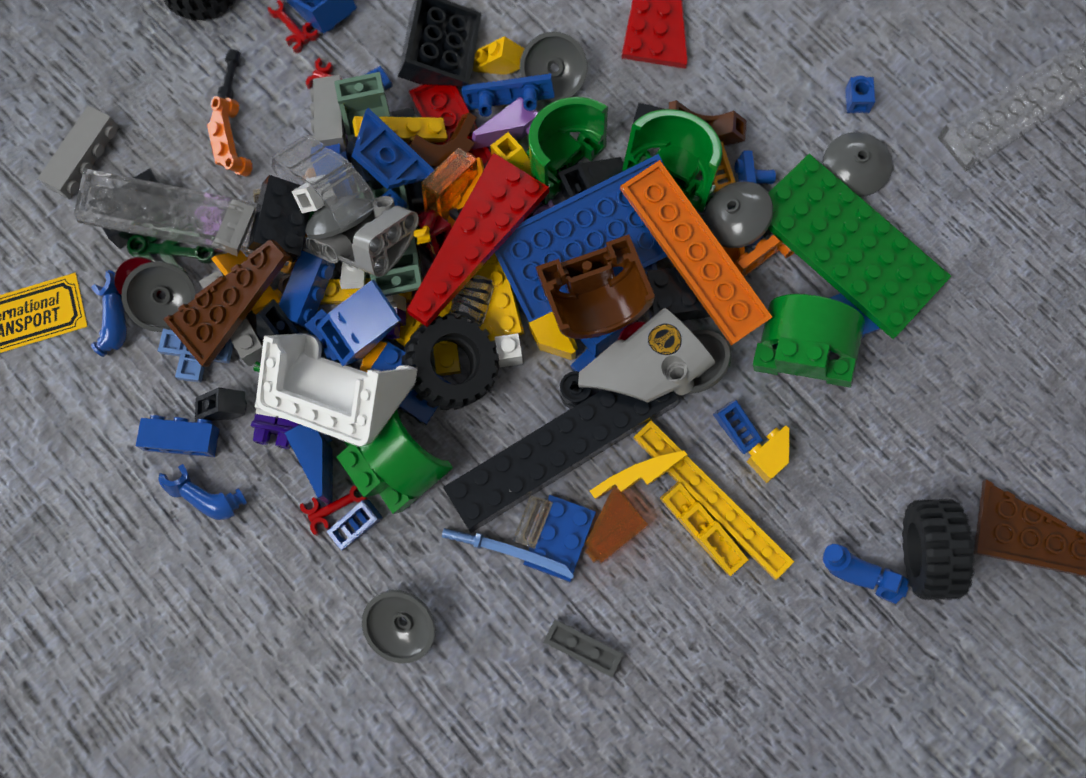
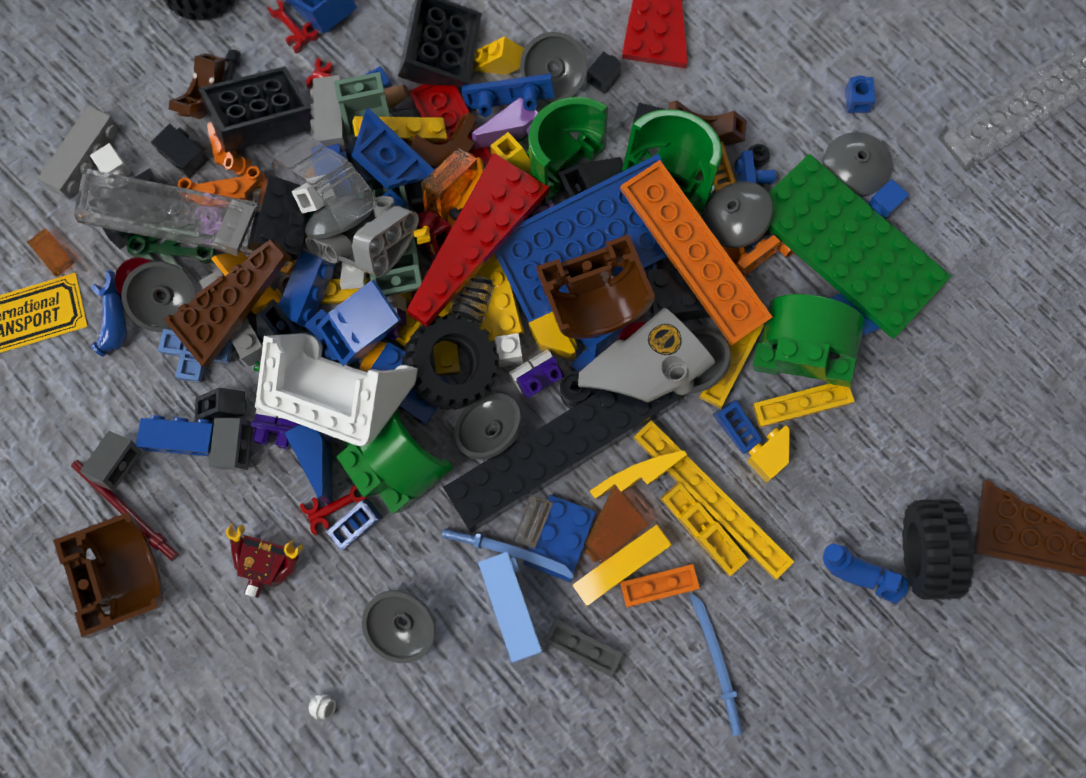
(50, 252): none -> clear orange tile
(110, 161): none -> white brick
(111, 461): none -> dark grey brick
(118, 580): none -> reddish brown piece
(155, 539): none -> dark red bar
(179, 150): none -> black brick
(207, 71): none -> reddish brown arch
(212, 505): blue piece -> none
(230, 444): none -> dark grey brick
(233, 187): none -> orange plate
(256, 108): none -> black slope
(261, 560): none -> dark red torso
(322, 707): none -> white plate
(396, 95): none -> medium nougat cone
(488, 426): none -> dark grey dish
(510, 607): none -> light blue brick
(543, 374): none -> dark purple hips
(604, 72): none -> black brick
(622, 564): none -> yellow slope
(659, 585): none -> orange plate
(728, 694): none -> medium blue sword
(739, 352): none -> yellow plate
(763, 151): none -> black plate
(801, 404): none -> yellow plate
(888, 199): none -> blue brick

